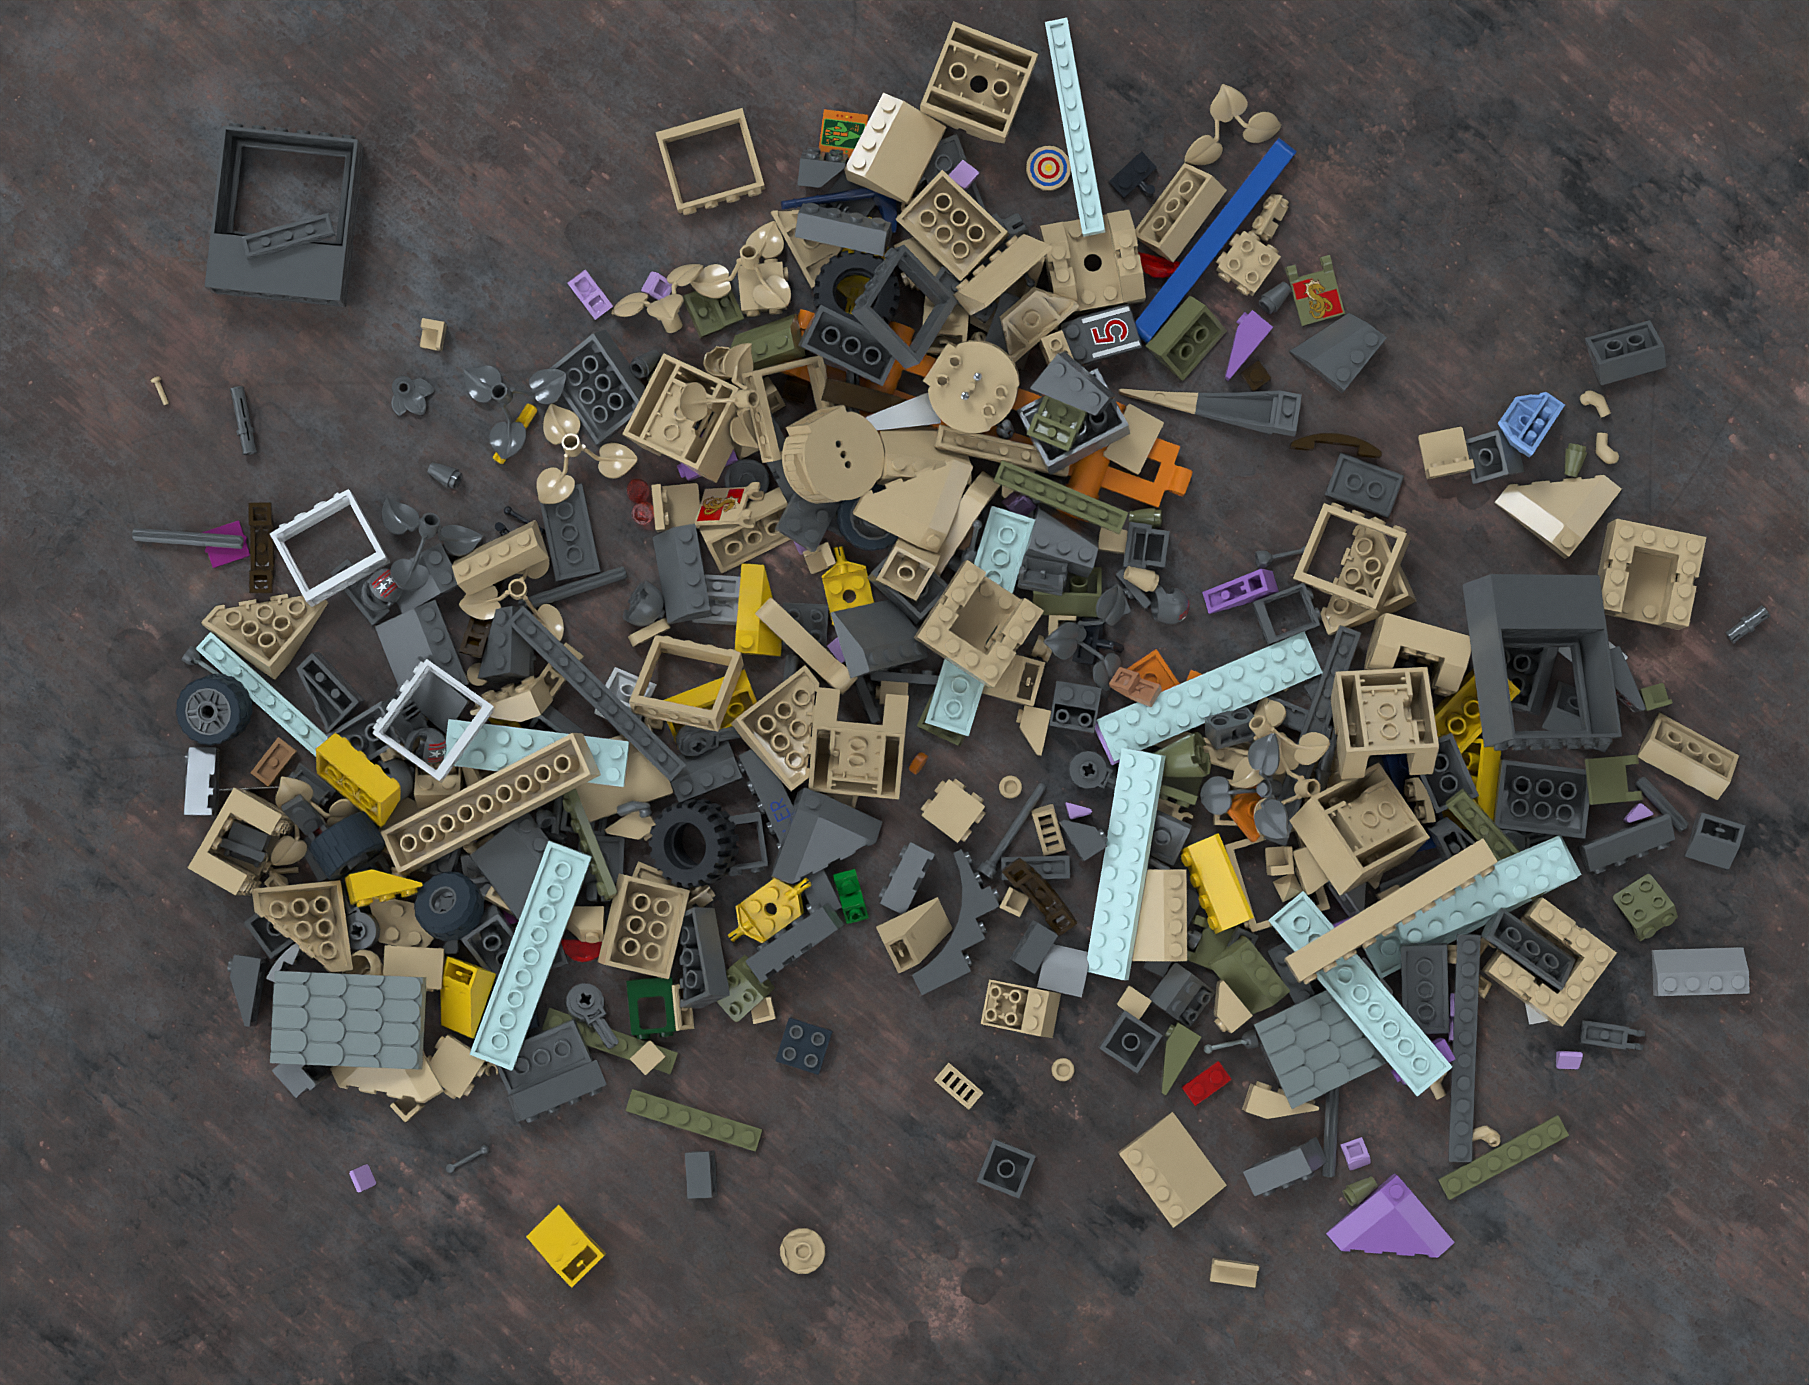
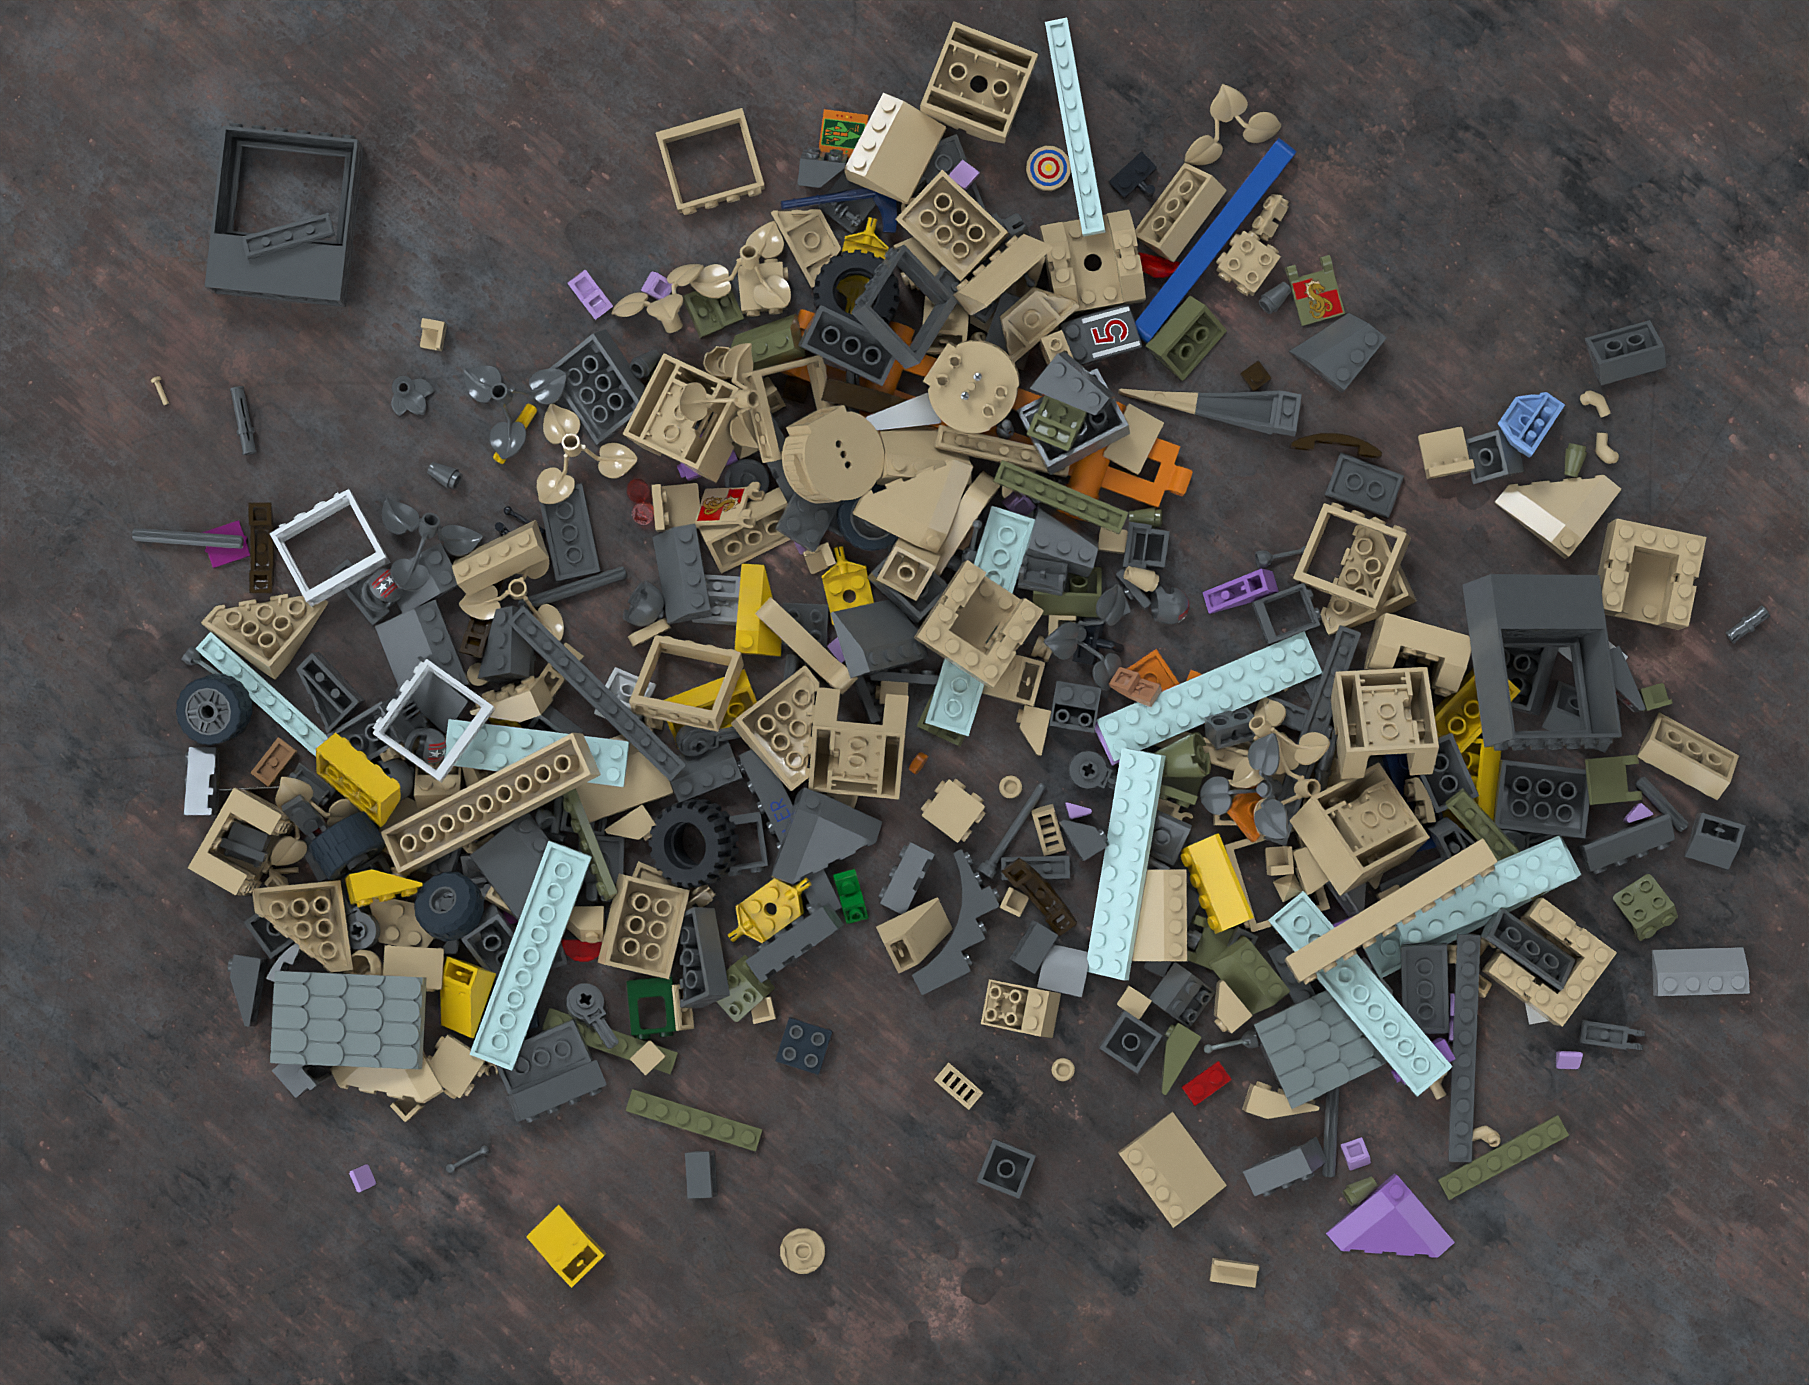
(634, 806): dark grey arm -> none
(843, 229): dark grey slope -> none
(1248, 336): medium lavender slope -> none

